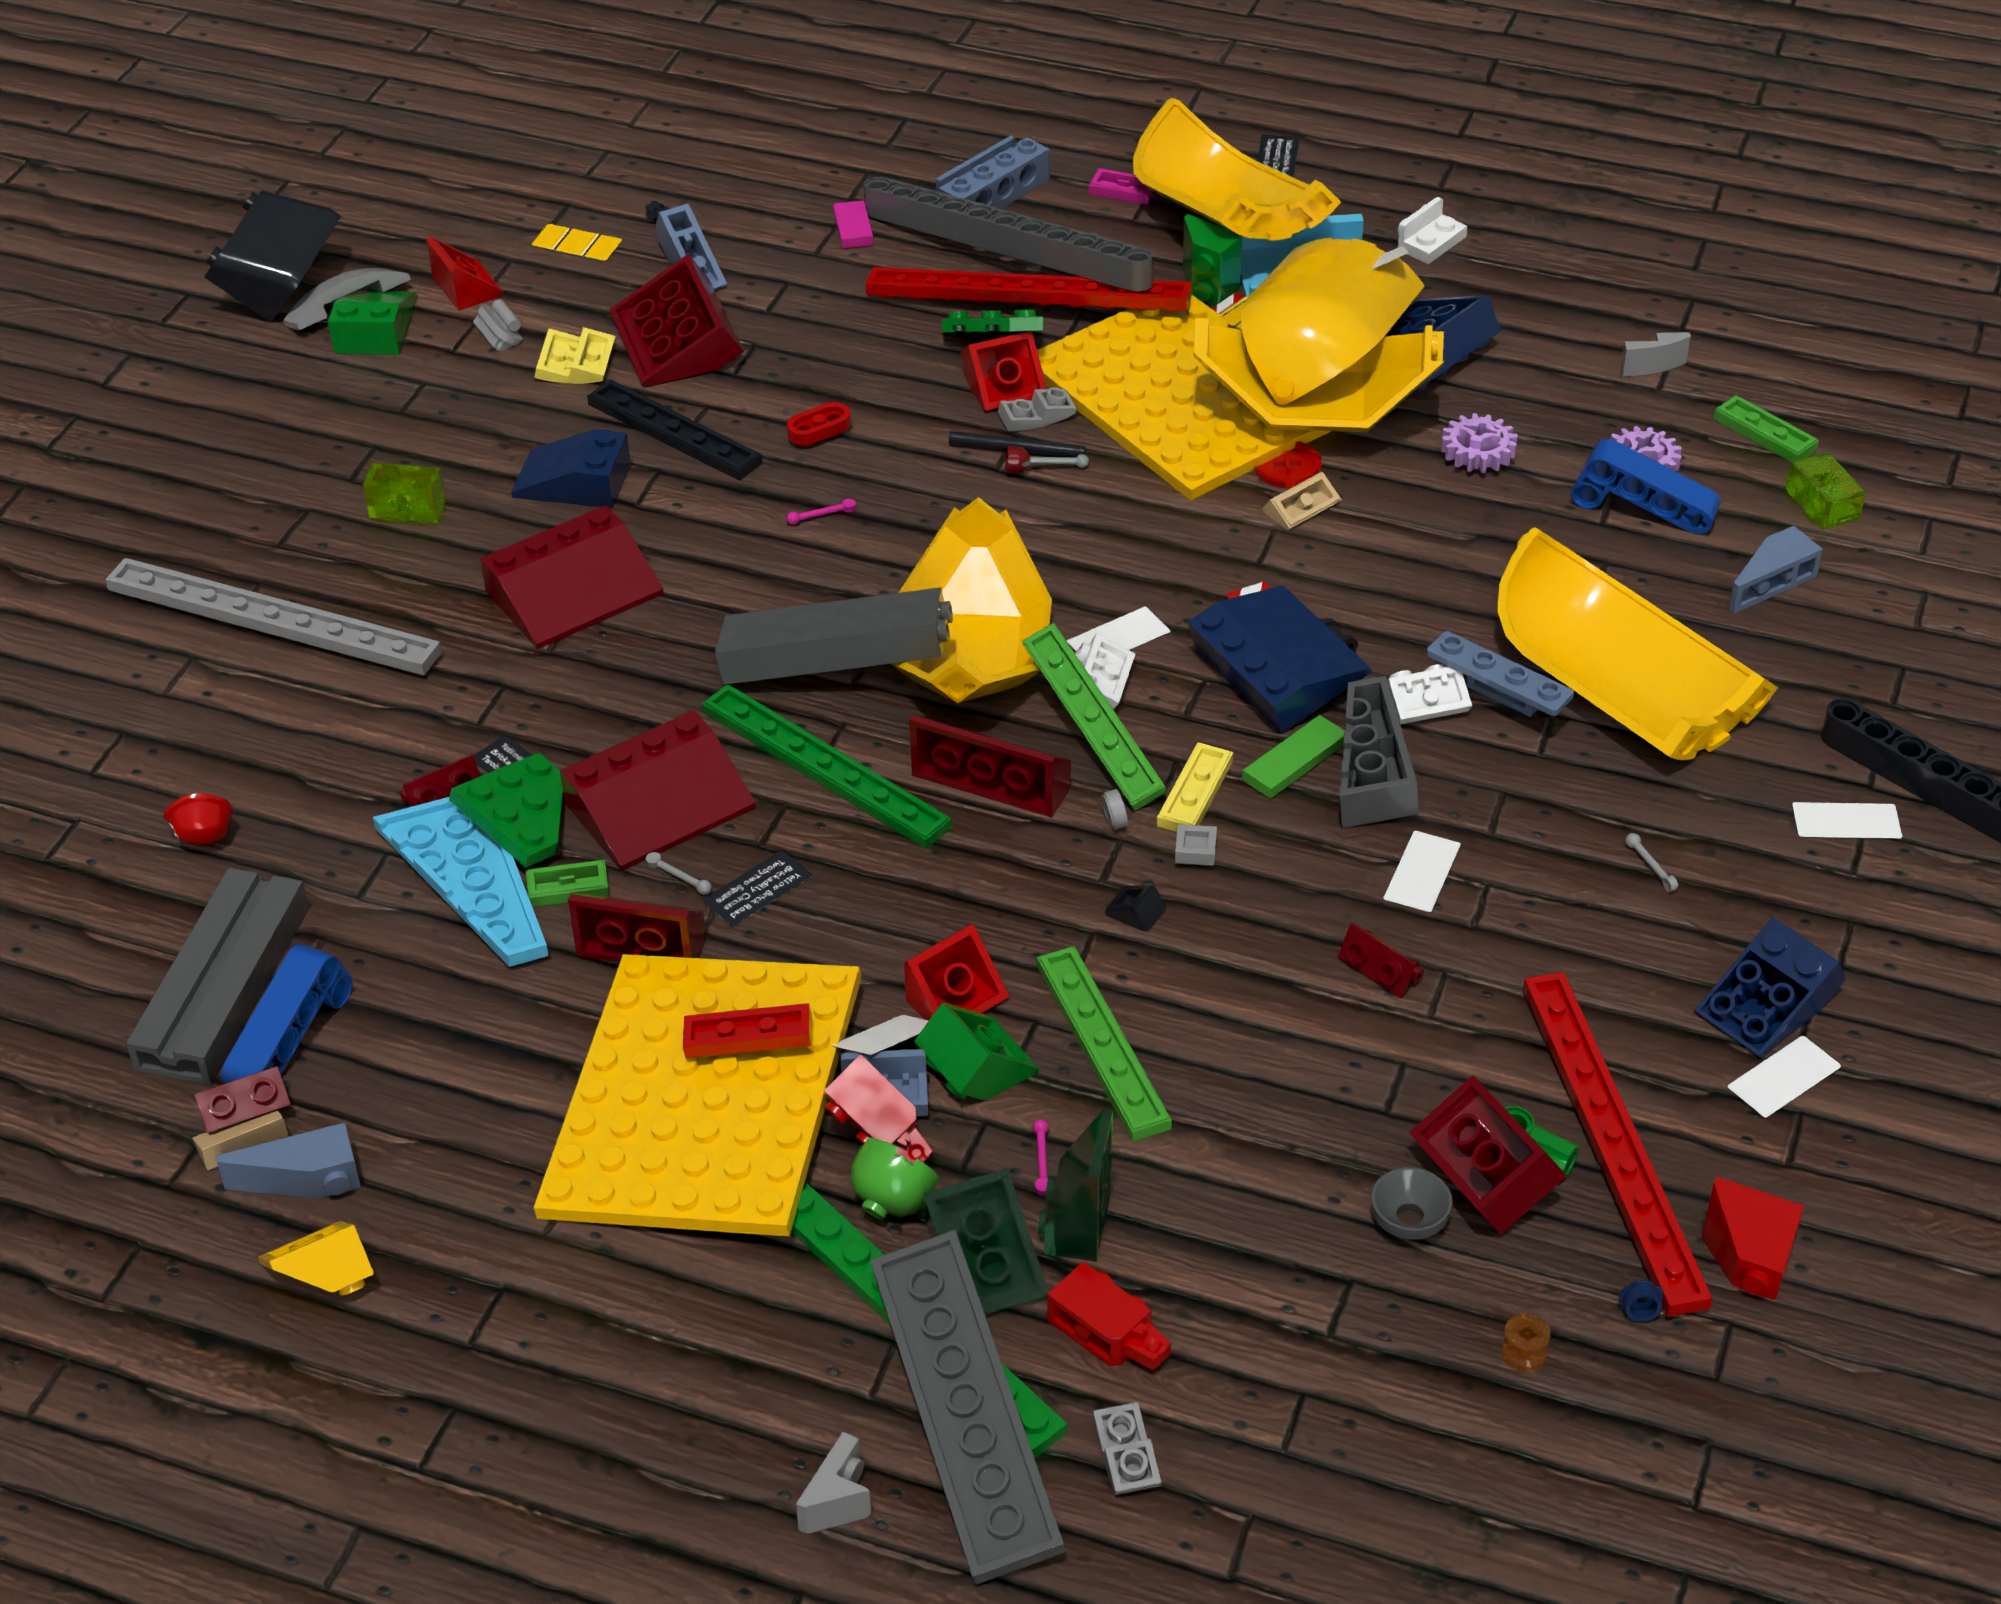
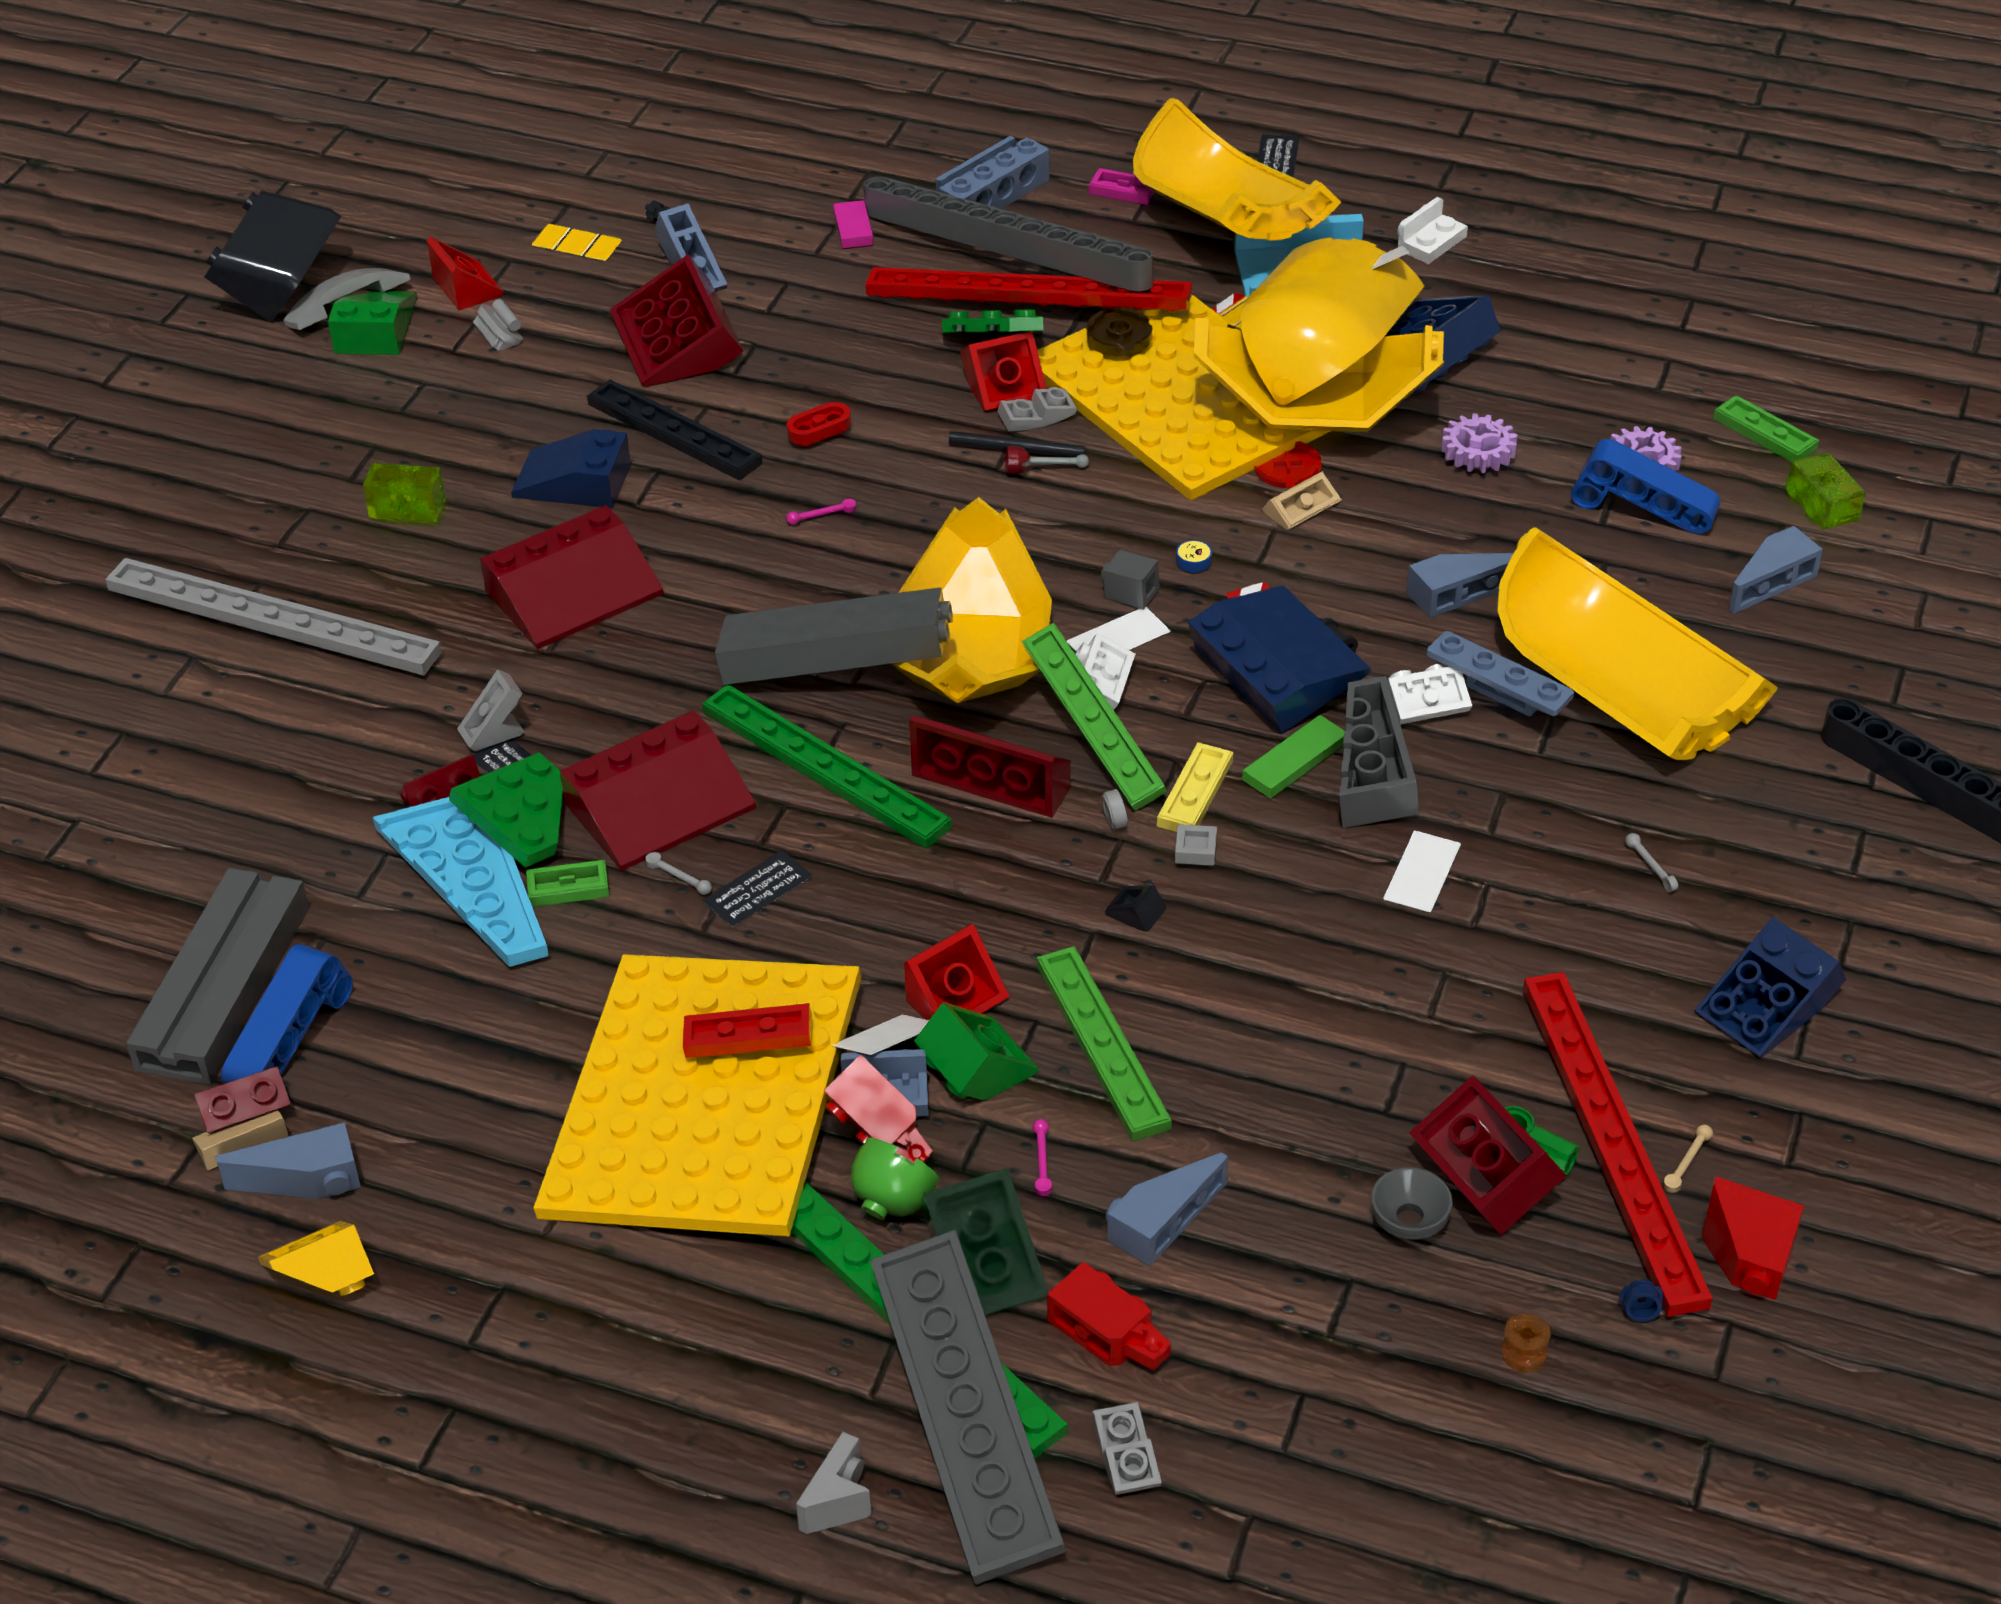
(199, 818): red helmet -> none
(490, 716): none -> light grey slope
(574, 358): light yellow slope -> none
(617, 926): dark red slope -> none
(1080, 1194): clear green slope -> none
(1103, 336): none -> dark brown tile
(1130, 579): none -> dark grey brick
(1163, 1207): none -> sand blue slope
(1194, 556): none -> tile
(1211, 260): green slope -> none
(1379, 960): dark red hinge -> none
(1455, 580): none -> sand blue slope
(1656, 356): light grey slope -> none
(1673, 1182): none -> tan hinge
(1784, 1076): white sticker -> none
(1847, 820): white sticker -> none

